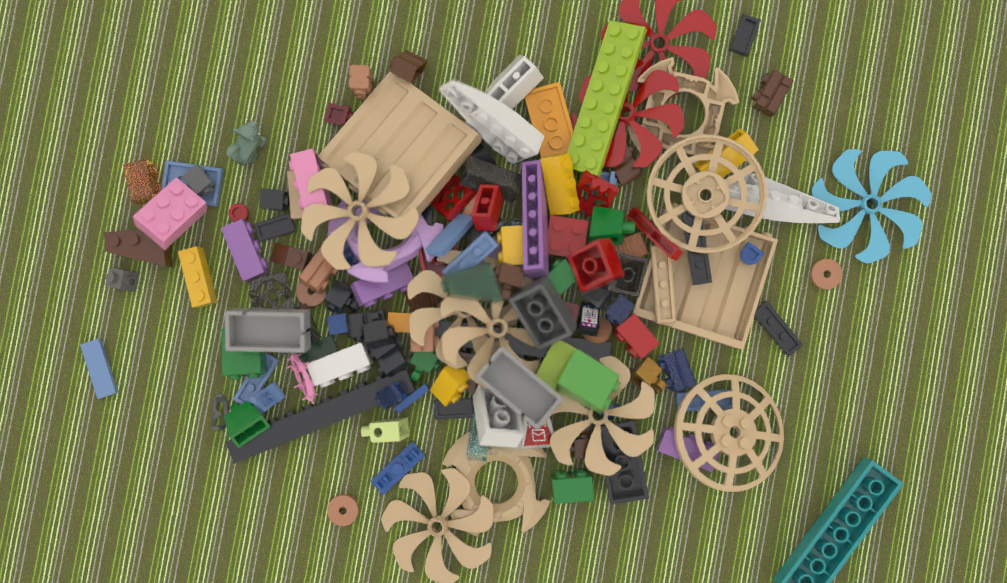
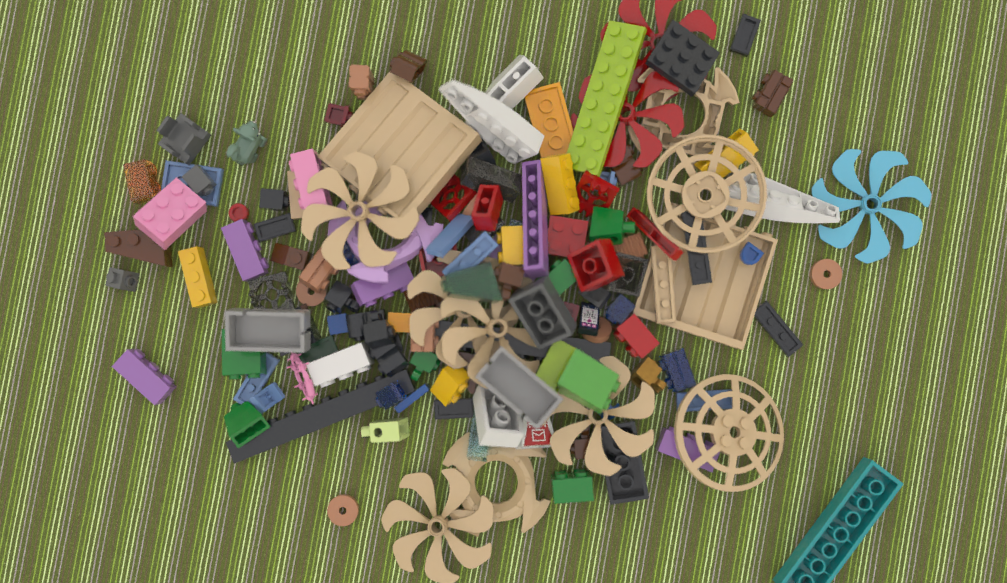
(99, 368): medium blue tile -> none
(144, 376): none -> medium lavender brick
(182, 137): none -> dark grey panel
(221, 398): dark grey helmet -> none
(398, 468): blue plate -> none
(682, 58): none -> black plate

